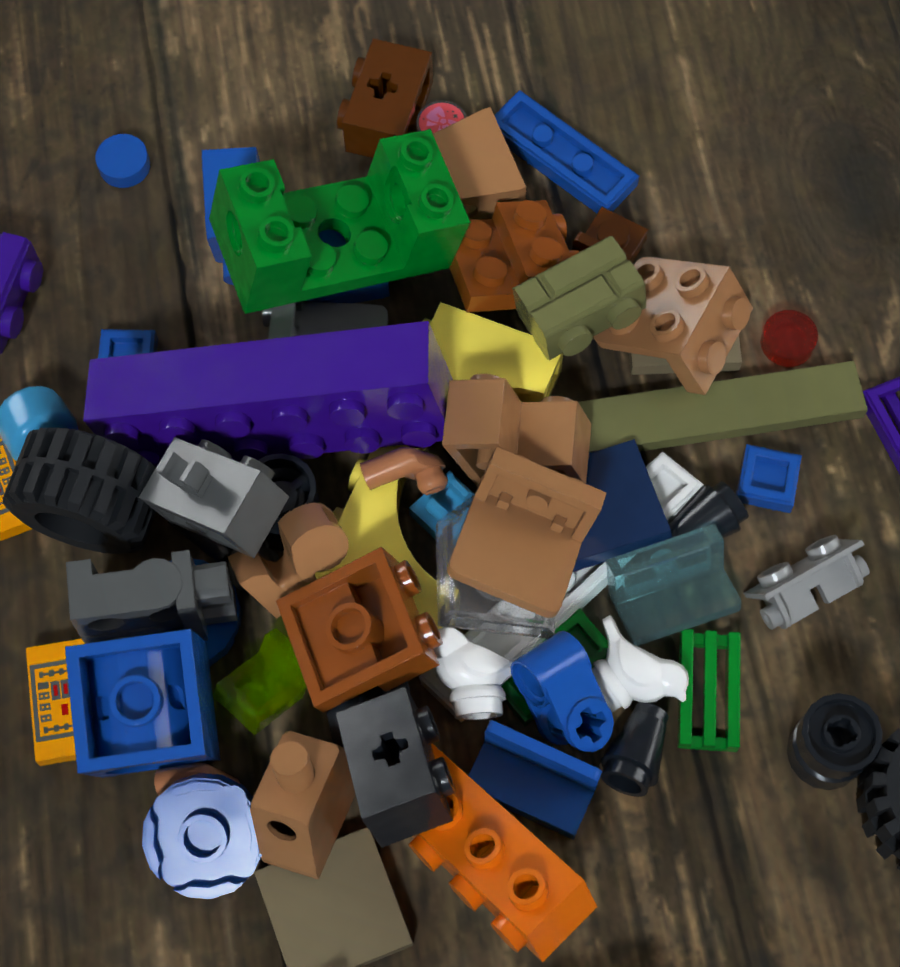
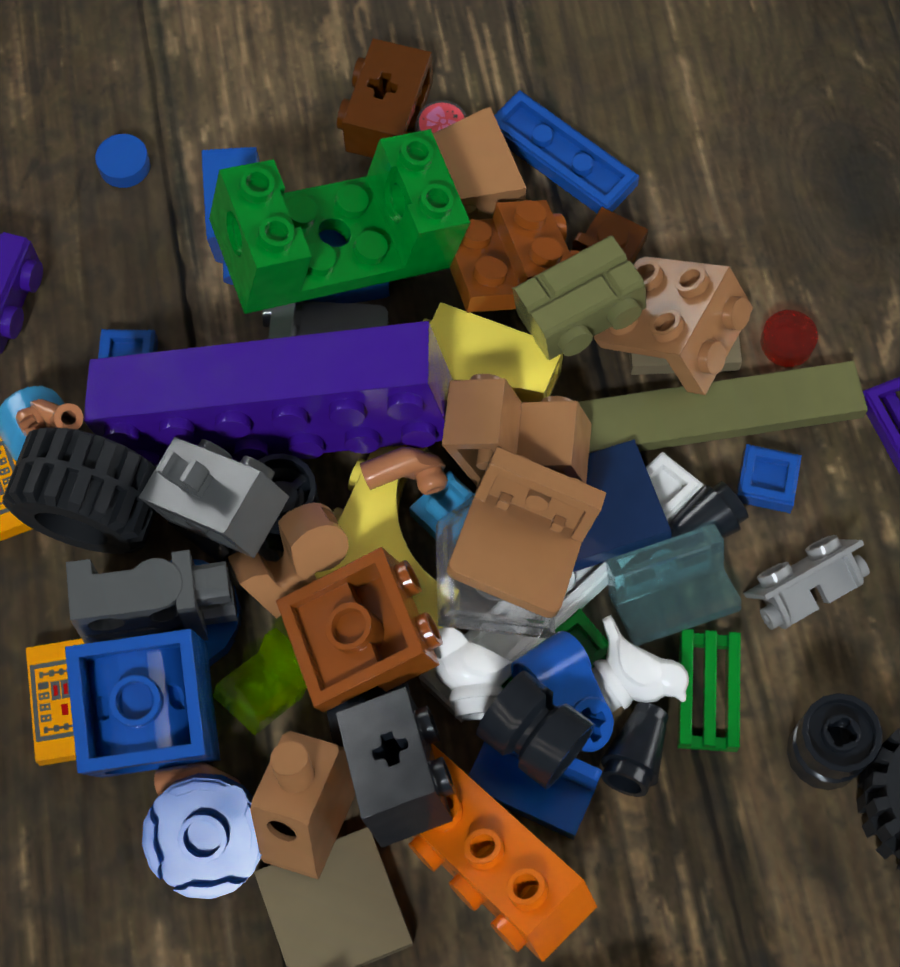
(49, 415): none -> nougat arm
(535, 729): none -> black wheel

